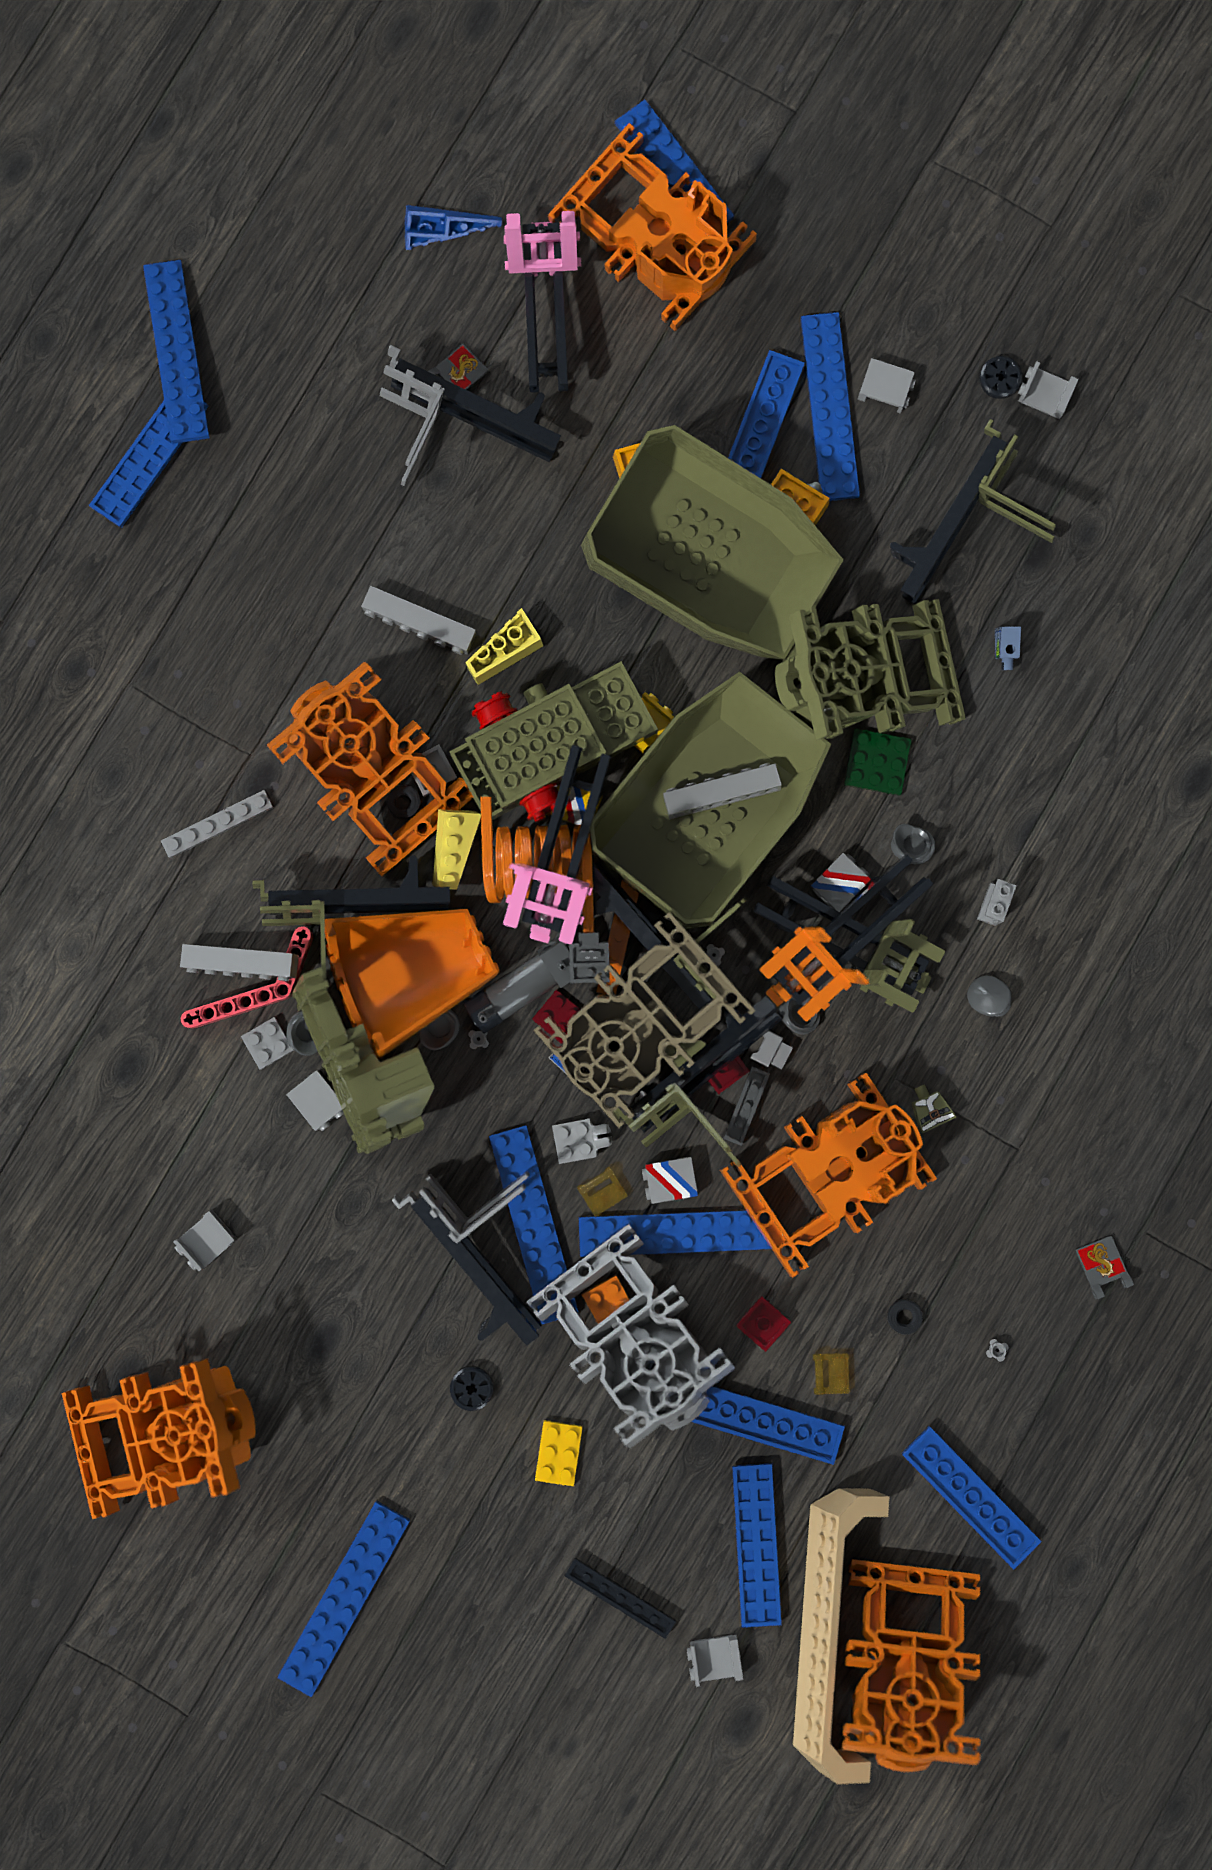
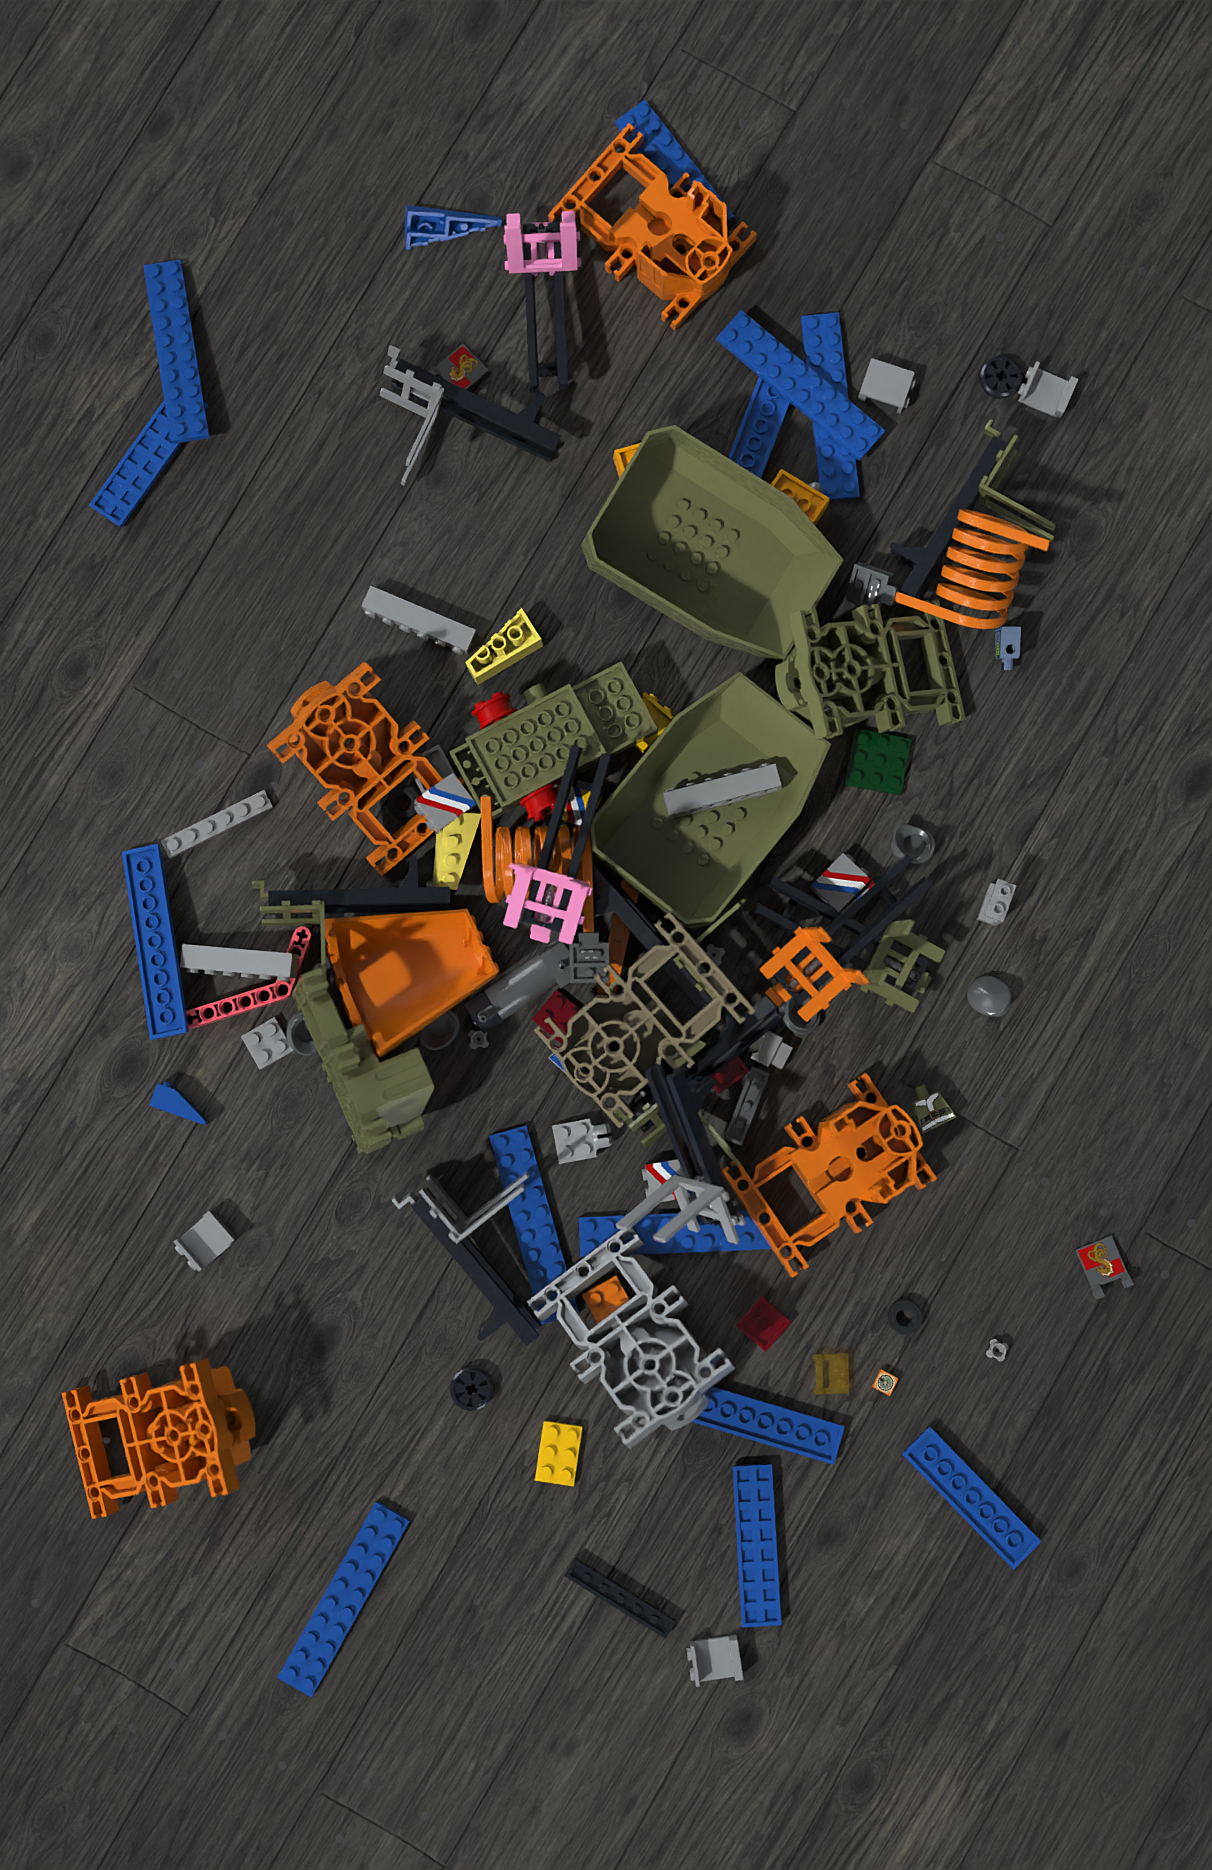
(155, 942): none -> blue plate
(175, 1102): none -> blue slope
(316, 1101): light grey panel -> none
(444, 803): none -> panel
(605, 1197): clear yellow plate -> none
(696, 1157): none -> piece
(800, 385): none -> blue plate
(828, 1525): tan arch -> none
(876, 586): none -> orange piece
(885, 1382): none -> tile
(911, 1669): orange piece -> none

